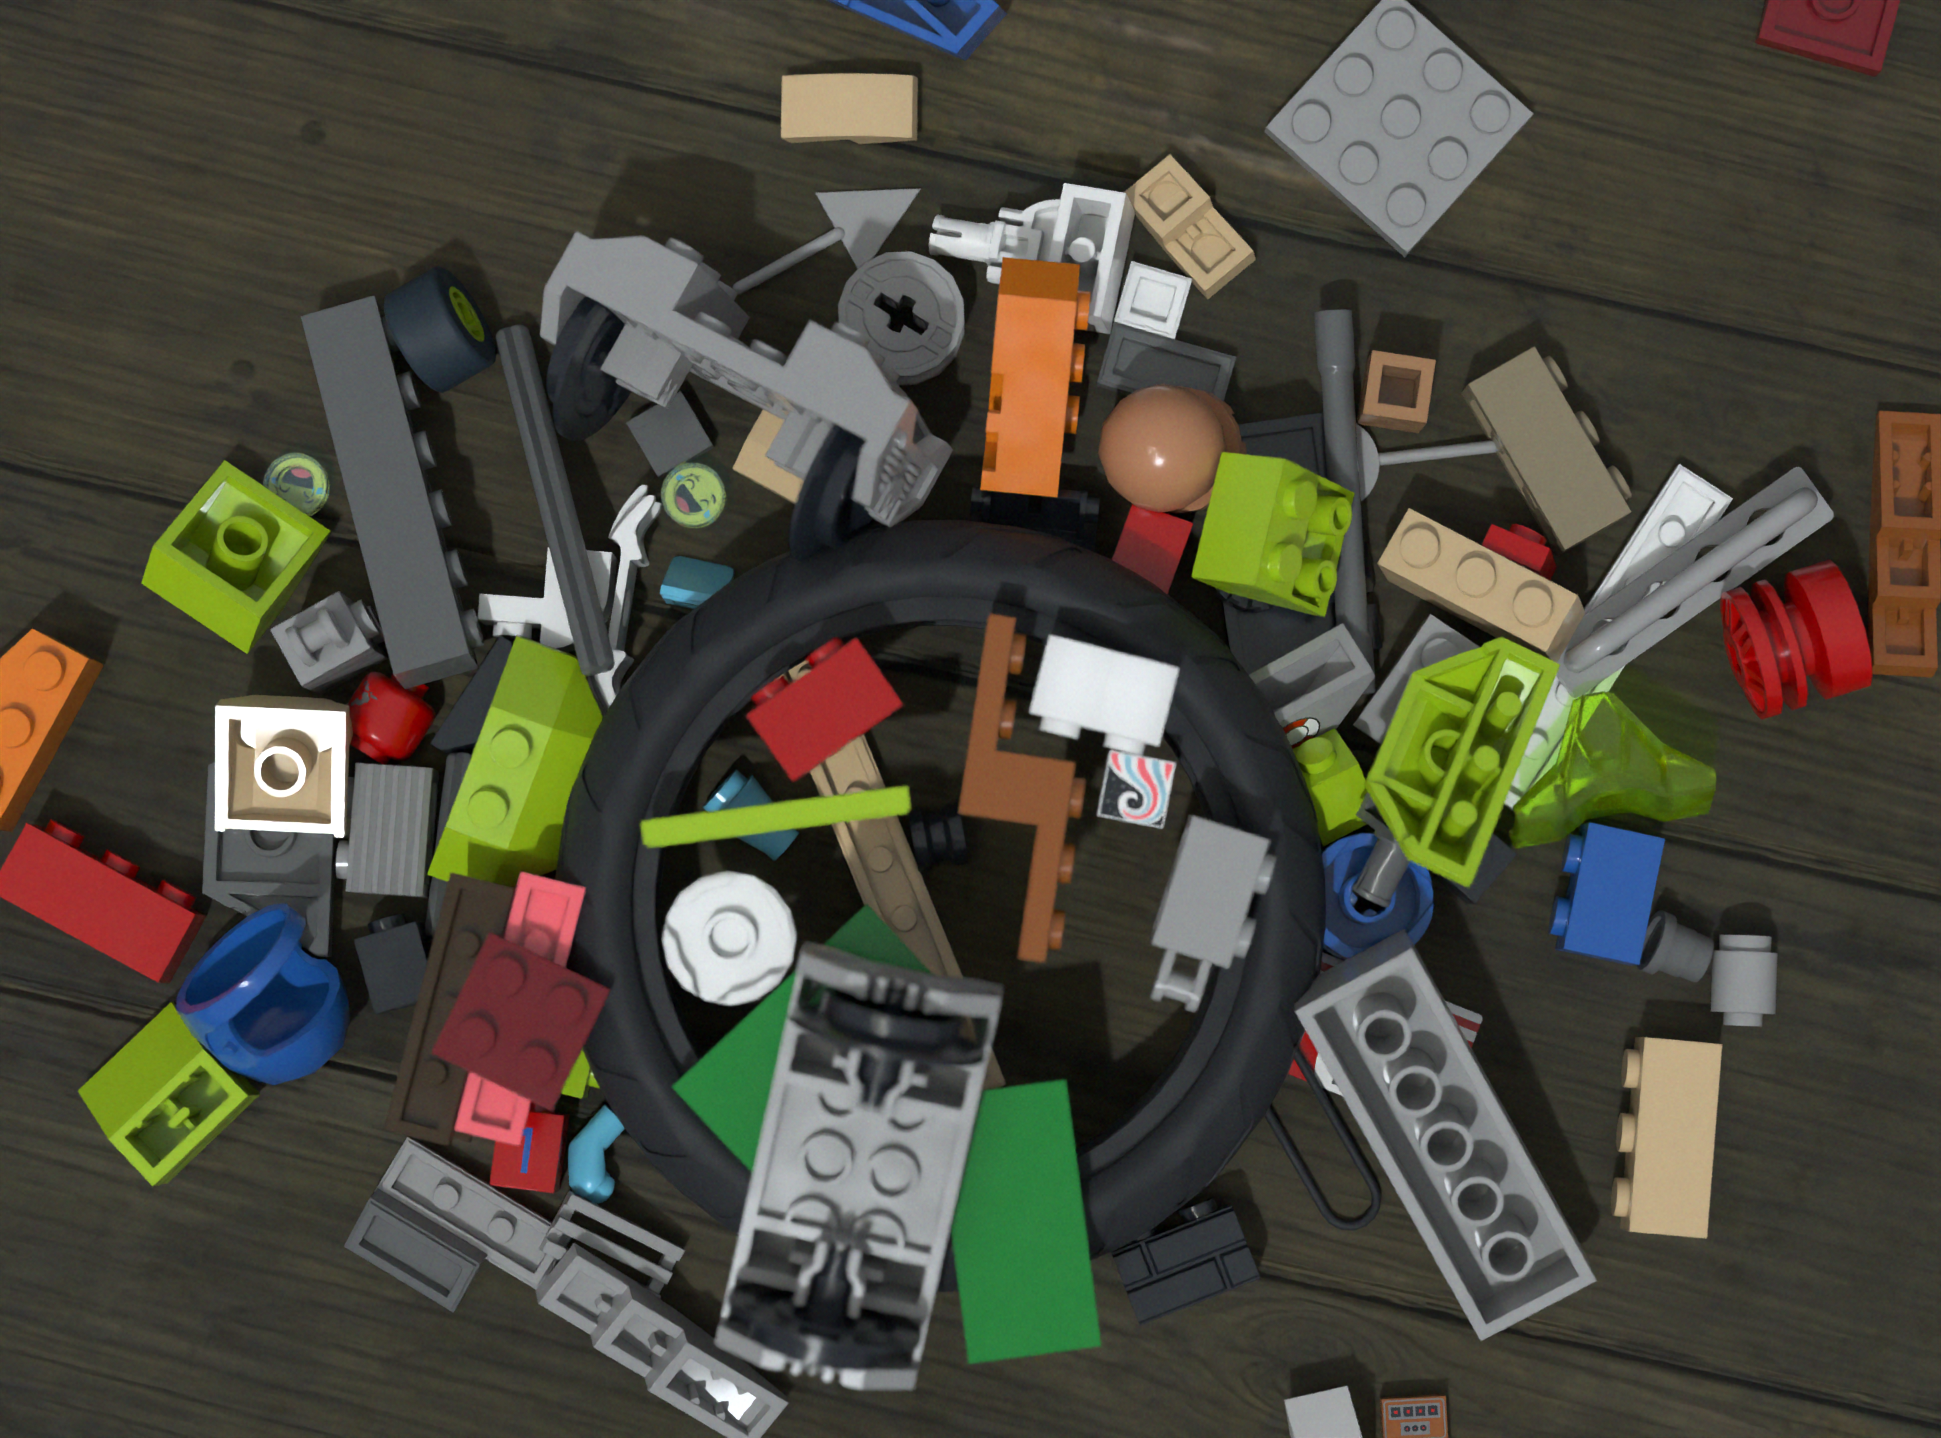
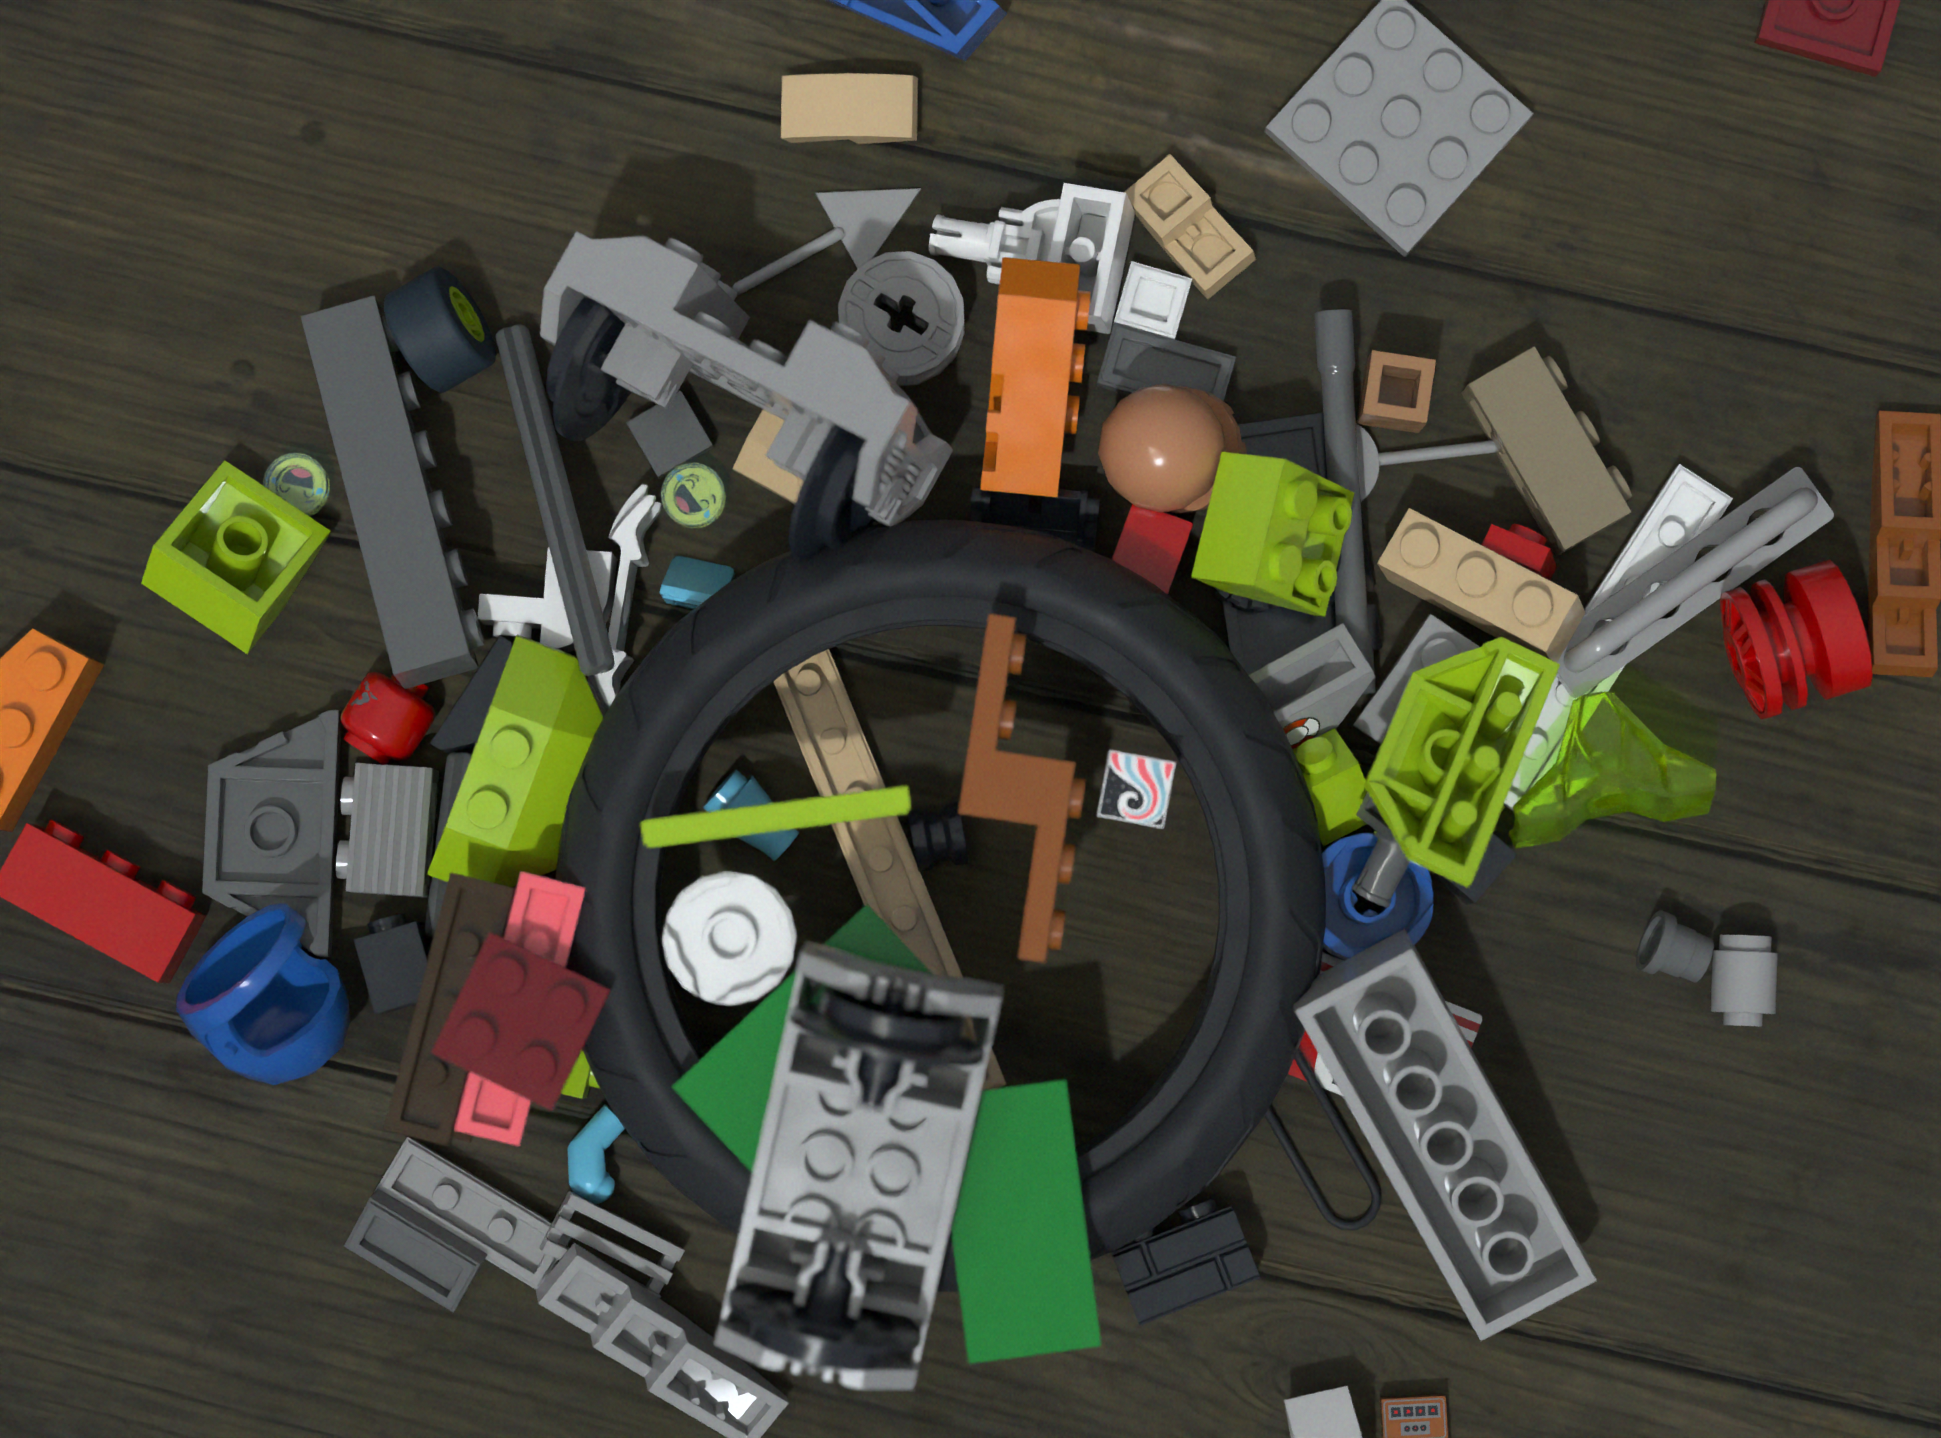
(165, 1097): lime slope -> none
(282, 764): tan slope -> none
(331, 642): light grey brick -> none
(538, 1158): red brick -> none
(822, 708): red brick -> none
(1103, 693): white brick -> none
(1208, 904): light grey brick -> none
(1606, 893): blue brick -> none
(1667, 1137): tan brick -> none

